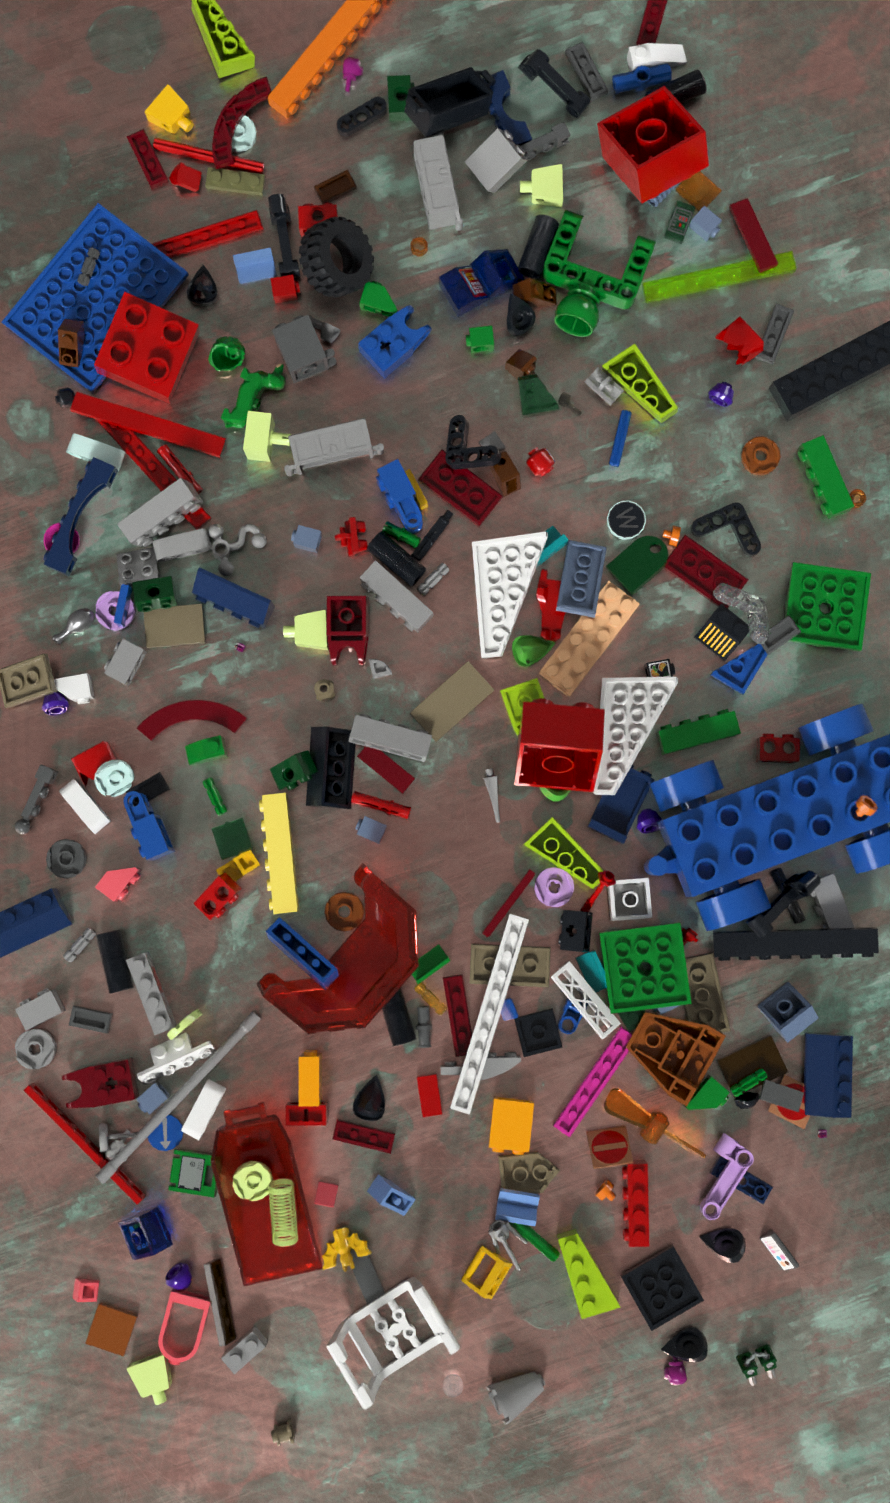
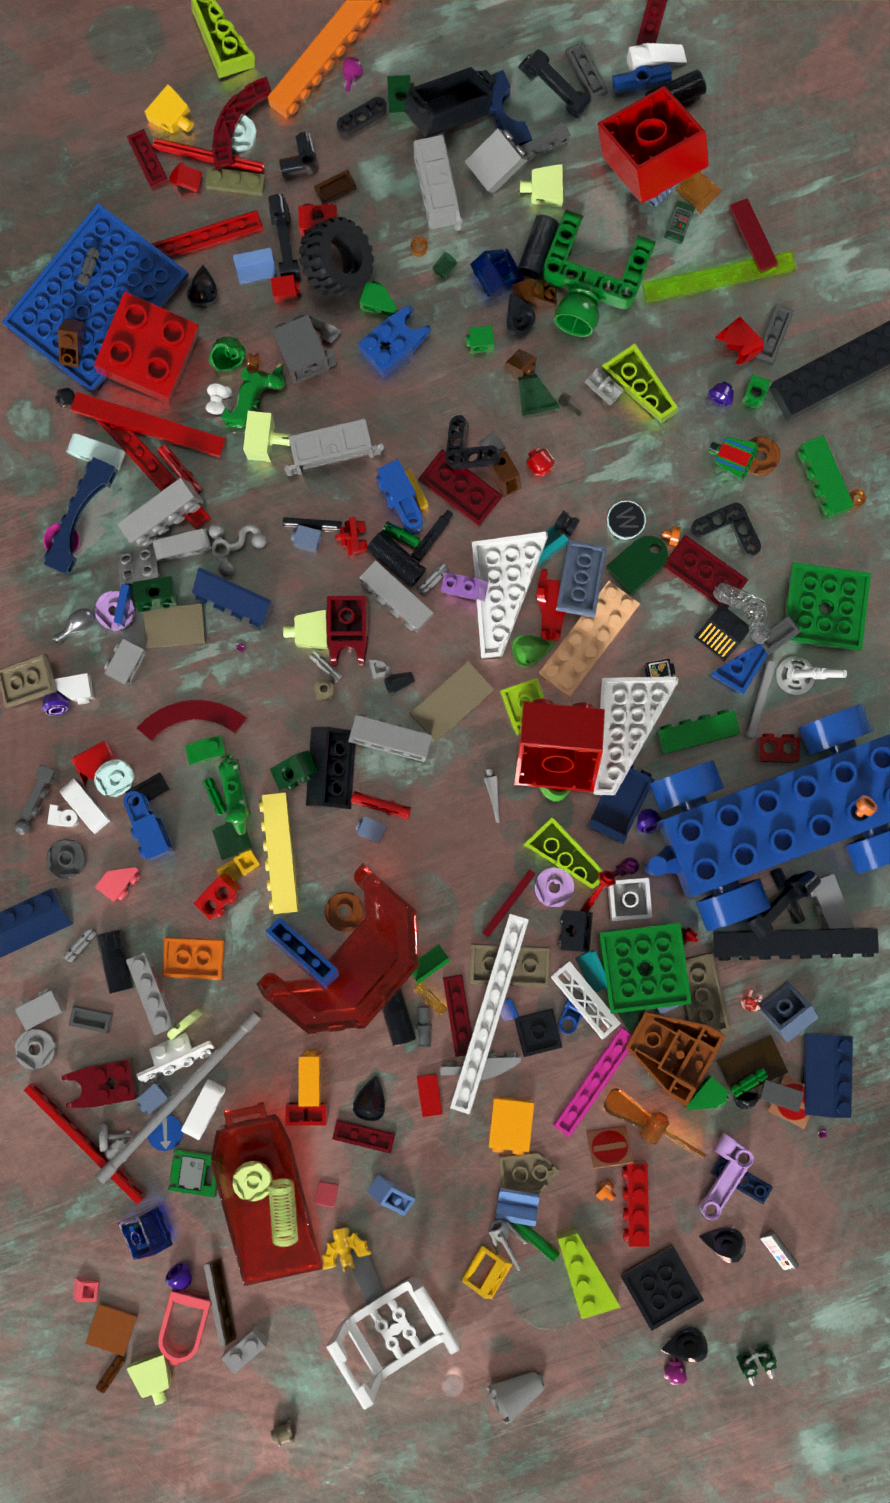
(64, 818): none -> white leg
(110, 1374): none -> reddish brown axle
(193, 958): none -> orange tile
(218, 393): none -> white piece
(234, 794): none -> green animal
(252, 361): none -> clear orange bush
(297, 164): none -> black piece
(312, 523): none -> black piece
(325, 666): none -> light grey axle
(386, 768): dark red tile -> none
(398, 681): none -> black cone
(444, 265): none -> clear green beam
(462, 289): clear blue slope -> none
(464, 586): none -> medium lavender brick
(570, 525): none -> black wheel
(620, 438): blue axle -> none
(627, 866): none -> magenta piece
(705, 224): sand blue brick -> none
(734, 456): none -> torso
(751, 1004): none -> clear red plate
(759, 384): none -> green brick
(759, 700): none -> light grey tile
(801, 674): none -> white dish

